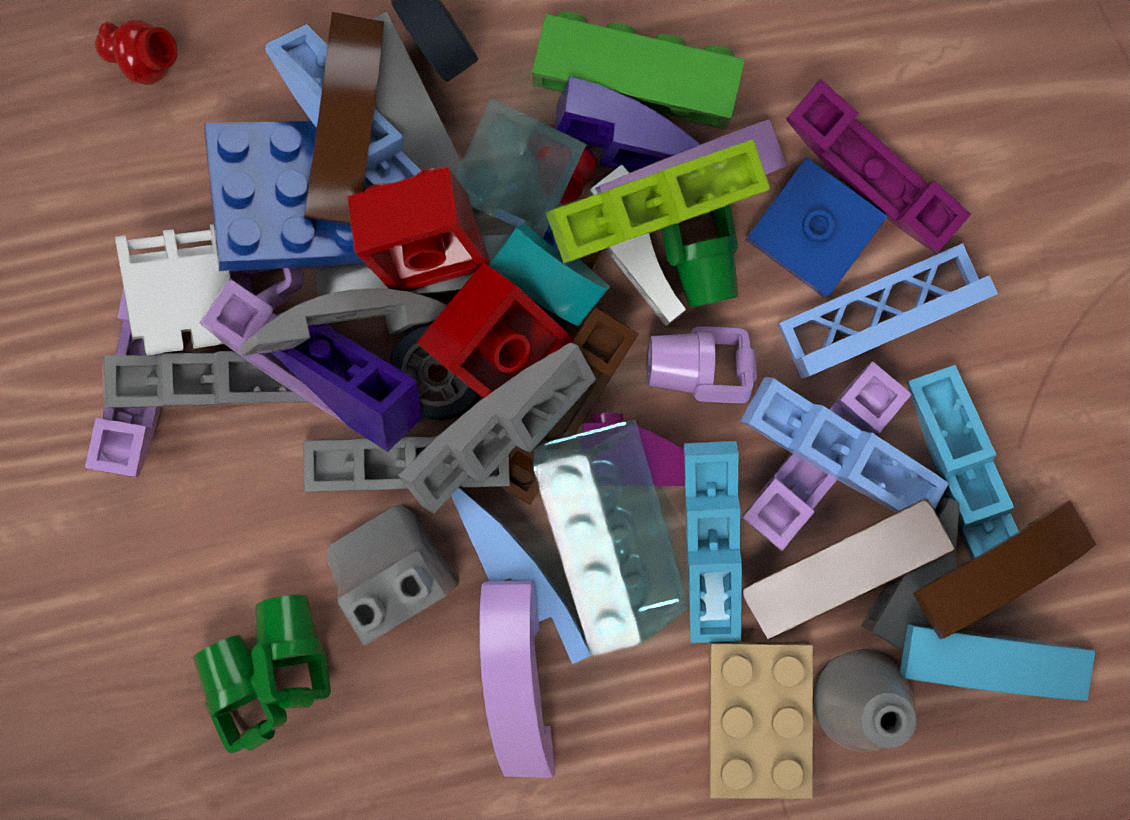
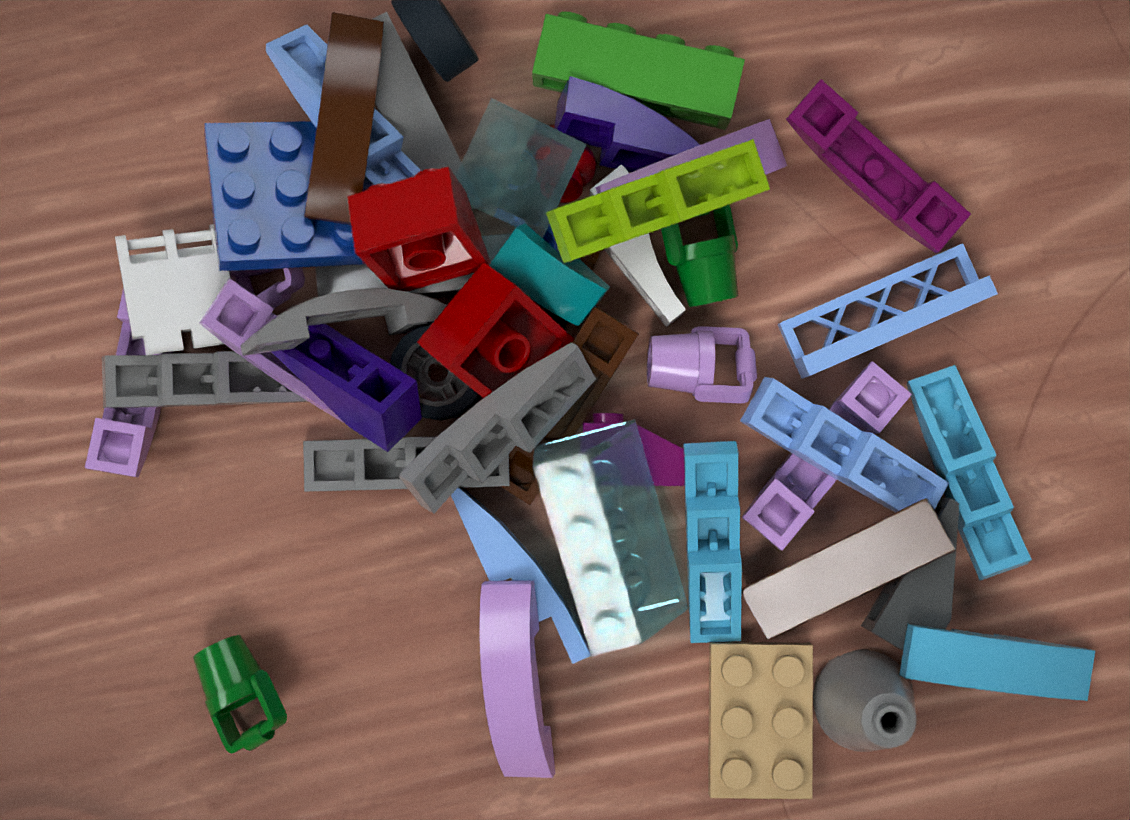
(138, 49): red animal -> none
(286, 640): green piece -> none
(387, 572): light grey hips -> none
(816, 228): blue plate -> none
(1005, 570): reddish brown slope -> none

